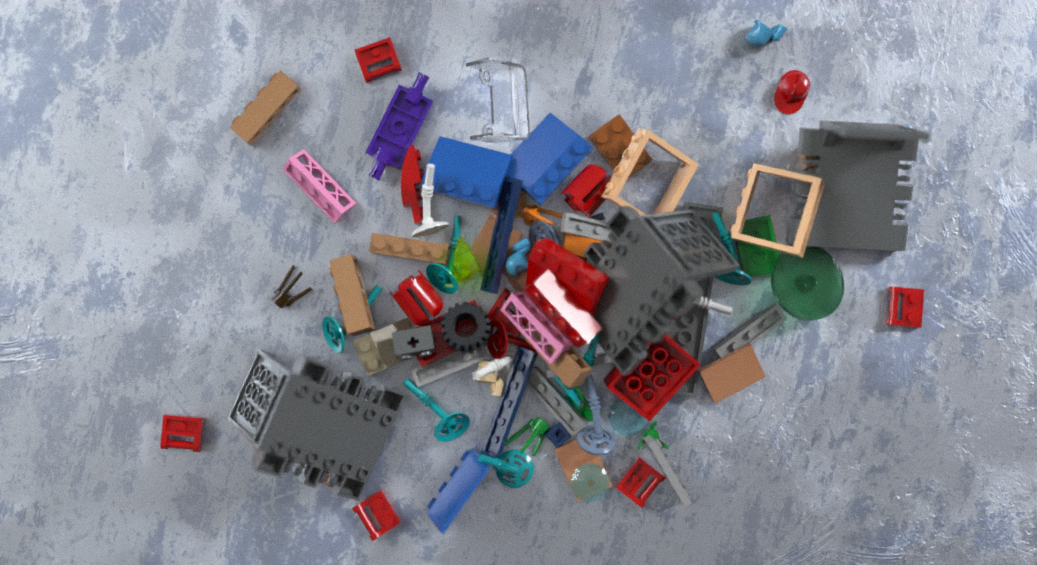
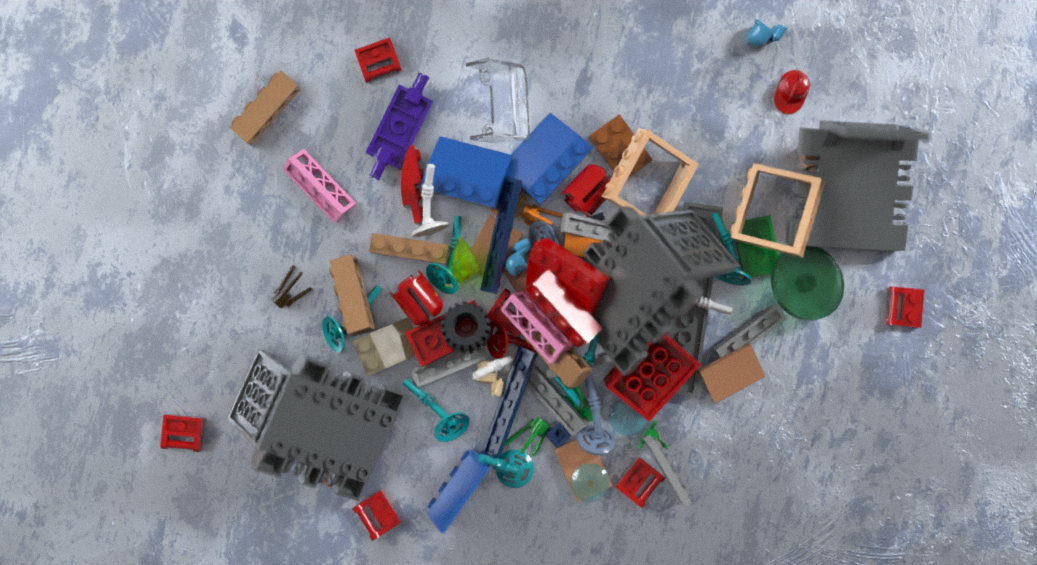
(404, 339): dark grey brick -> none

